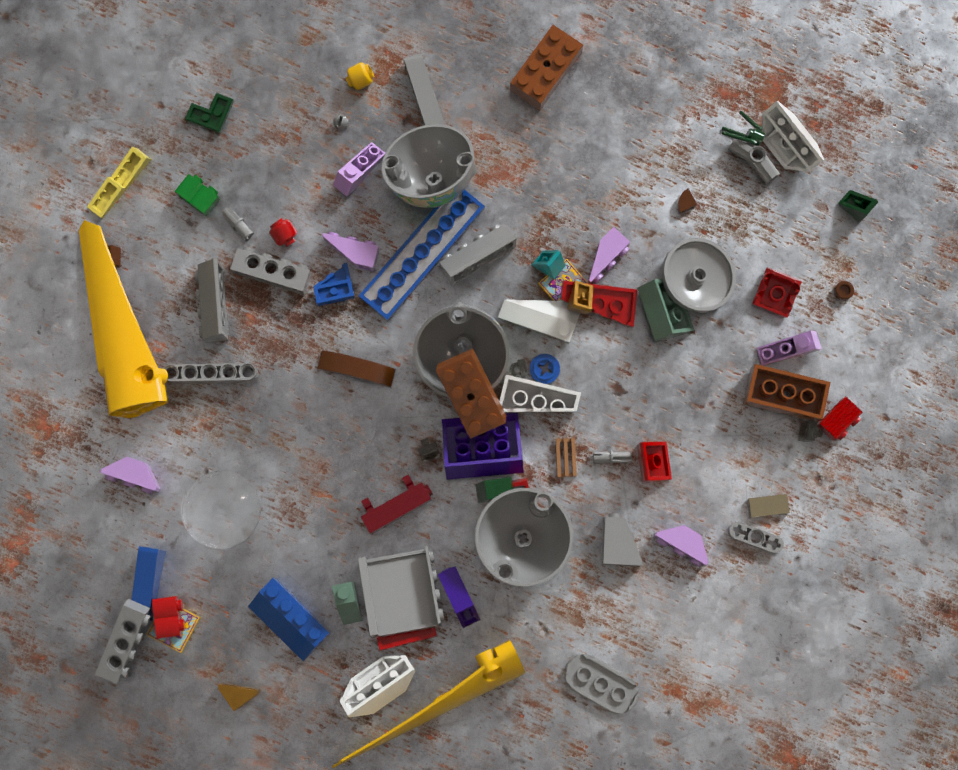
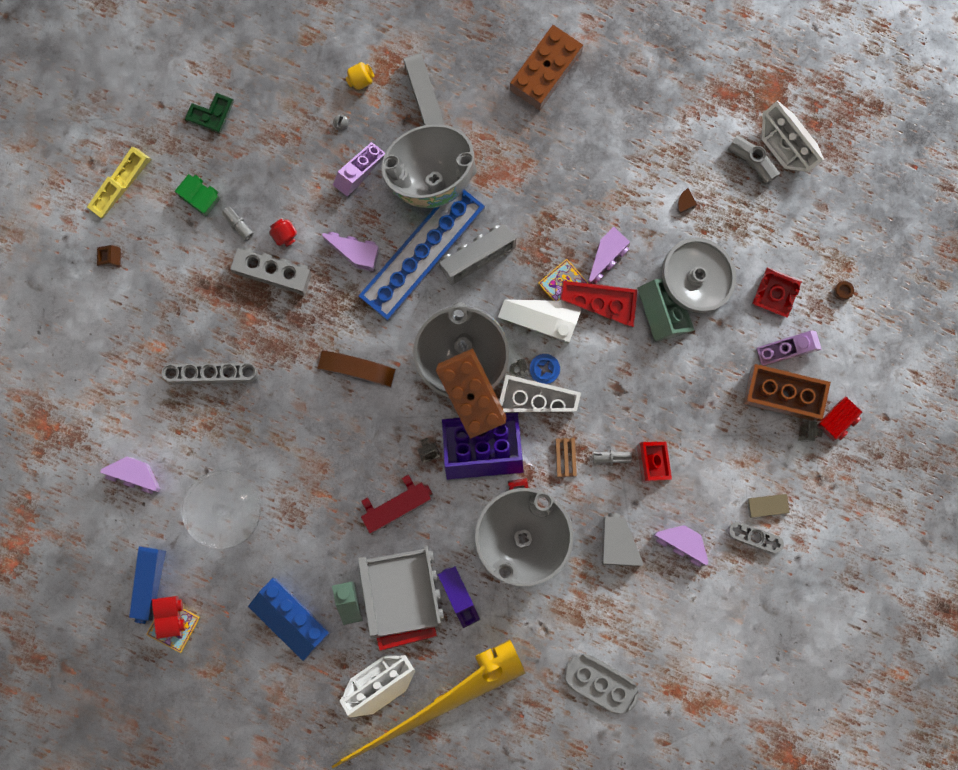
(108, 666): light grey brick -> none
(122, 355): yellow panel -> none
(212, 301): light grey slope -> none
(237, 695): pearl gold slope -> none
(335, 287): blue wing -> none
(492, 488): dark green slope -> none
(550, 263): teal slope -> none
(581, 298): pearl gold slope -> none
(753, 136): dark green plant -> none
(857, 204): dark green slope -> none

